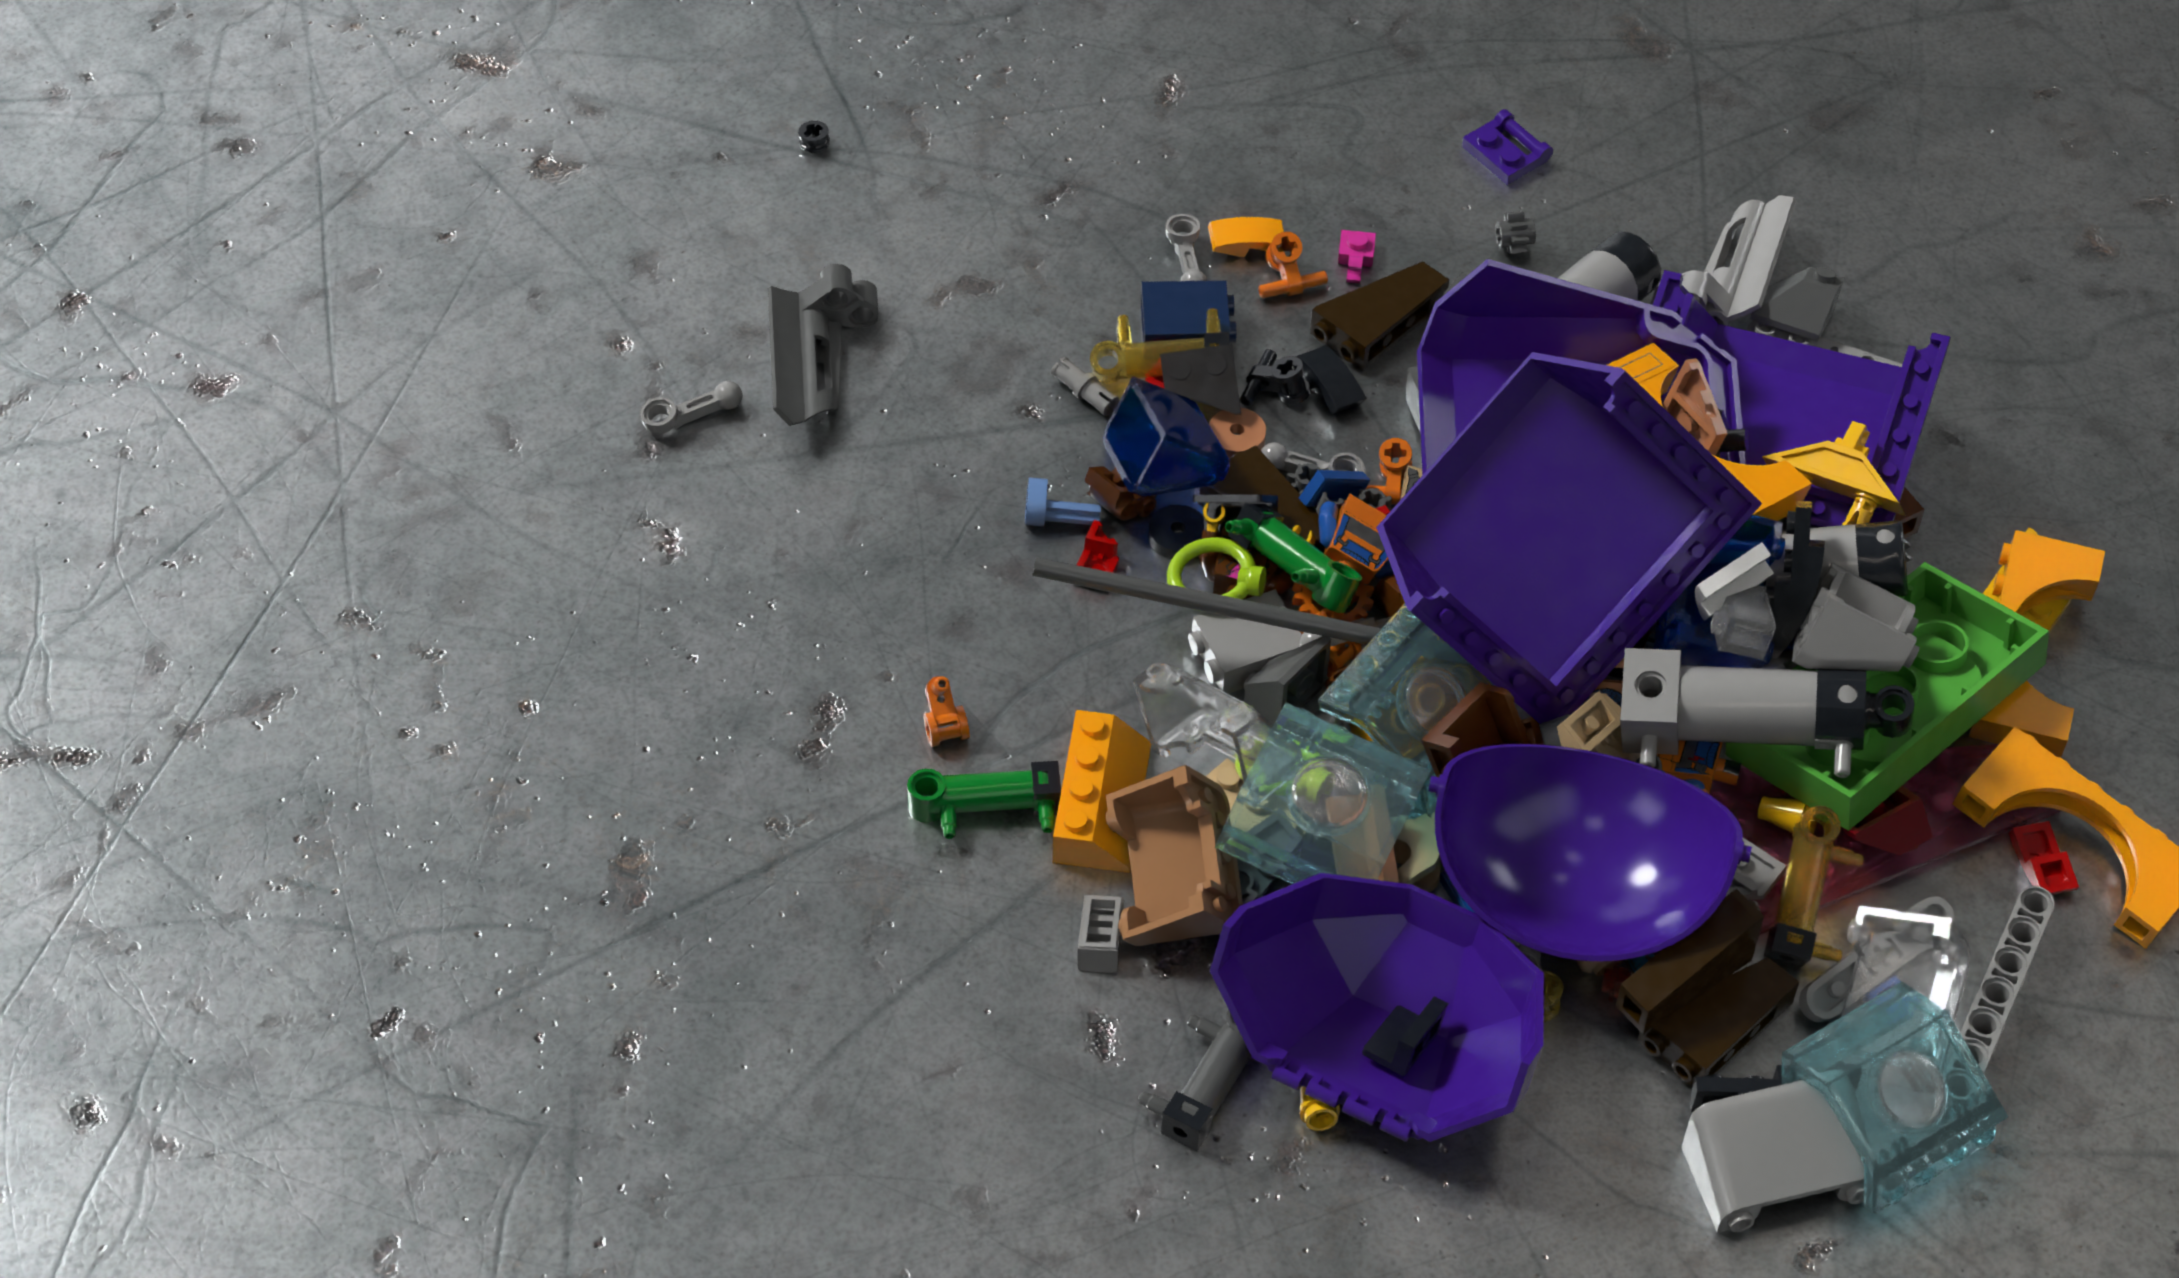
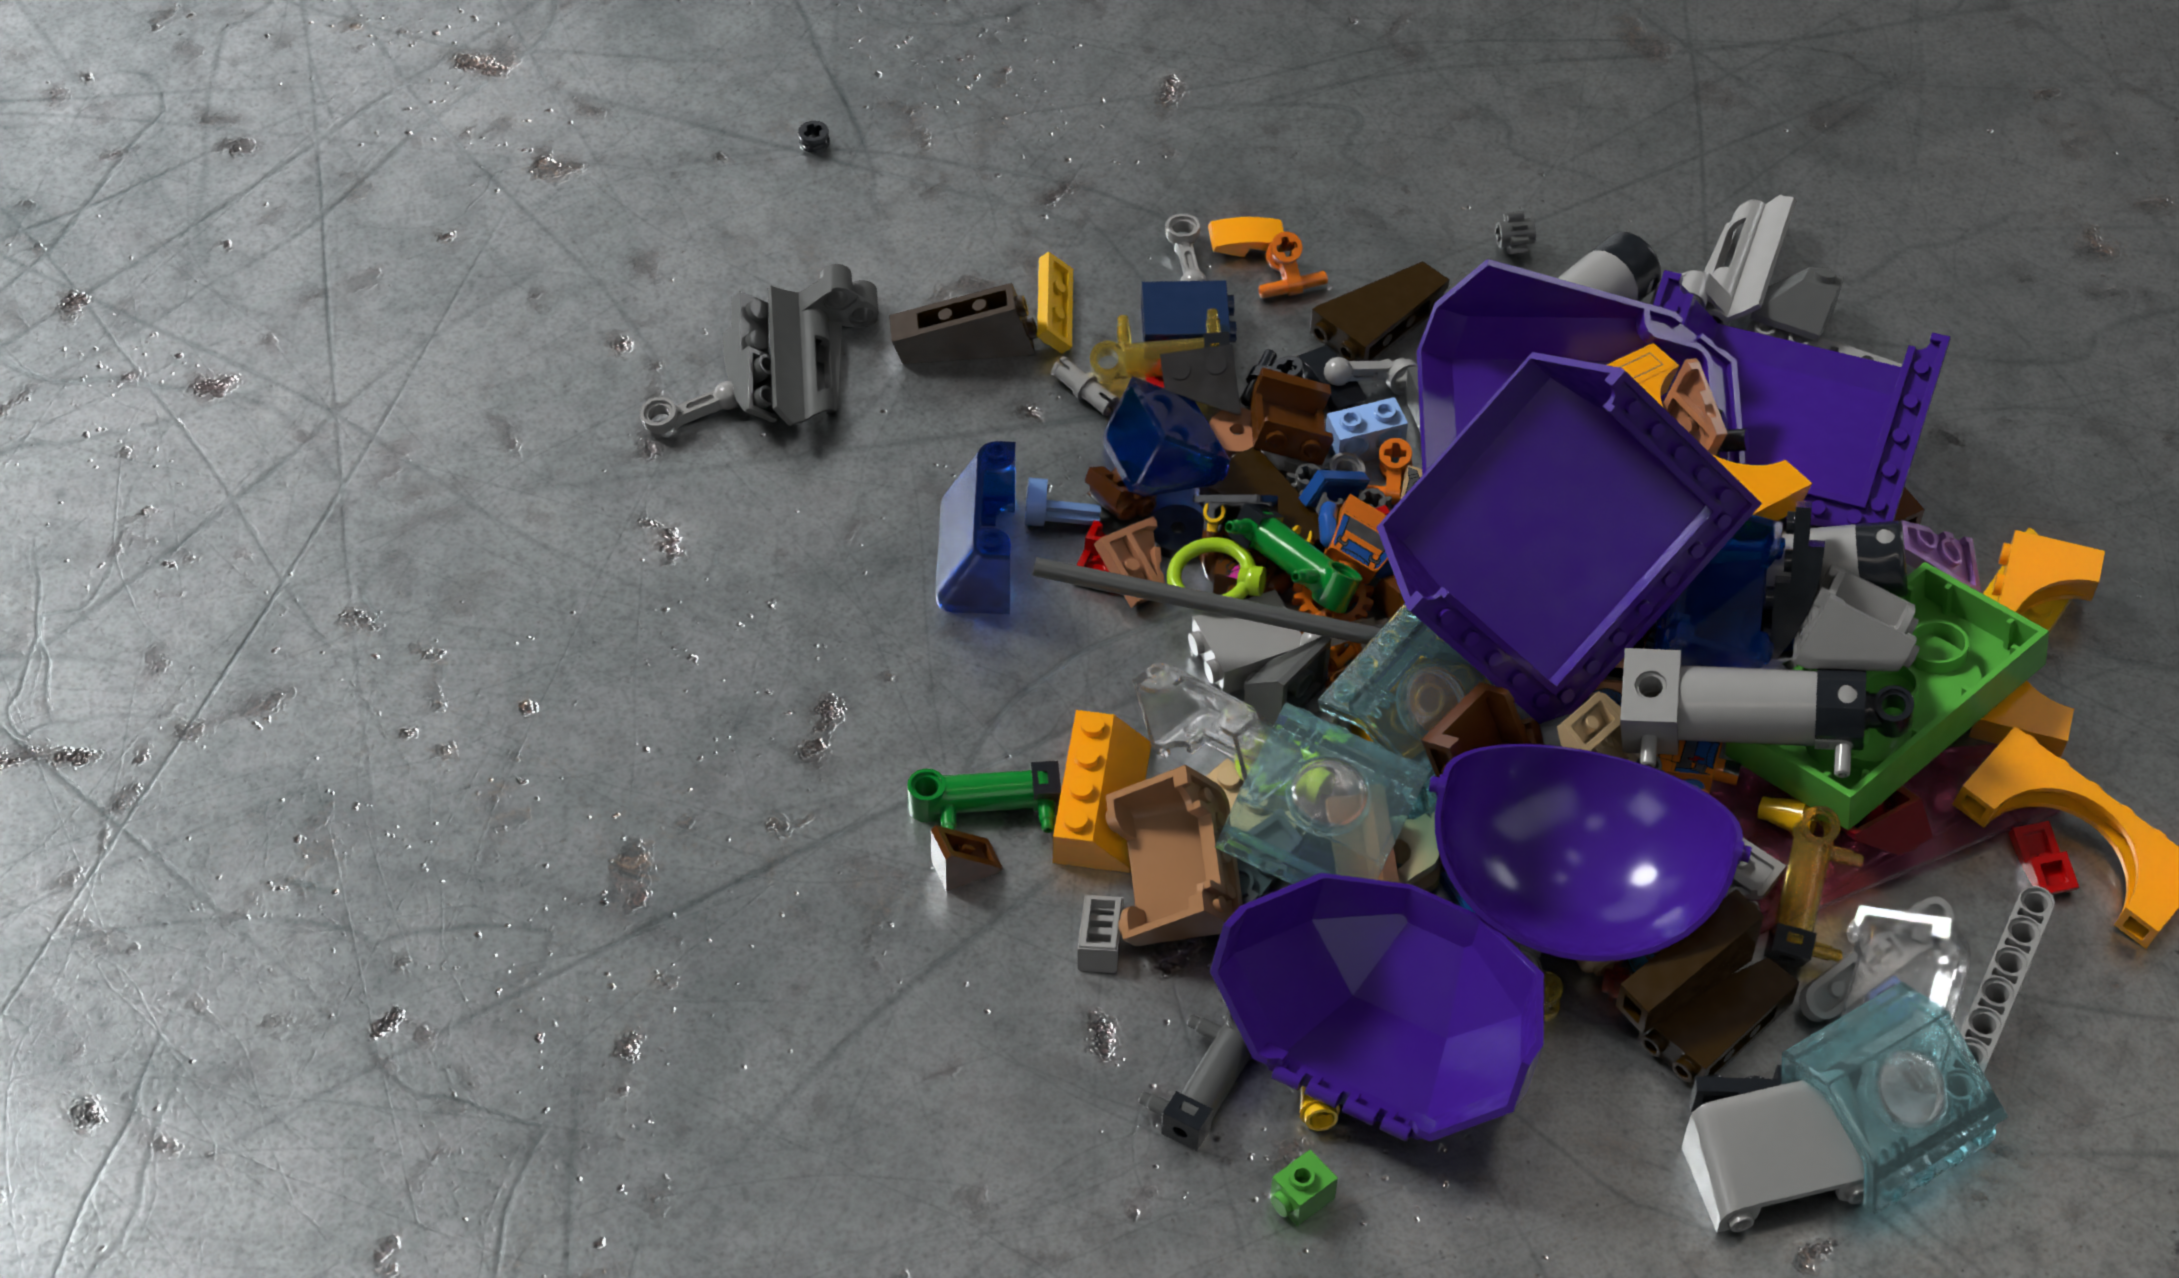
(748, 356): none -> dark grey slope
(943, 713): orange piece -> none
(961, 857): none -> reddish brown slope
(965, 328): none -> dark brown slope
(974, 559): none -> clear blue windscreen
(1055, 303): none -> yellow plate
(1133, 554): none -> nougat wing
(1290, 416): none -> reddish brown panel
(1303, 1188): none -> bright green brick
(1340, 371): none -> light grey piece
(1356, 251): dark pink plate -> none
(1365, 428): none -> light blue brick
(1405, 1036): black panel -> none
(1500, 154): dark purple plate -> none
(1737, 576): white slope -> none
(1745, 623): clear slope -> none
(1845, 470): yellow connector -> none
(1942, 552): none -> medium lavender wing

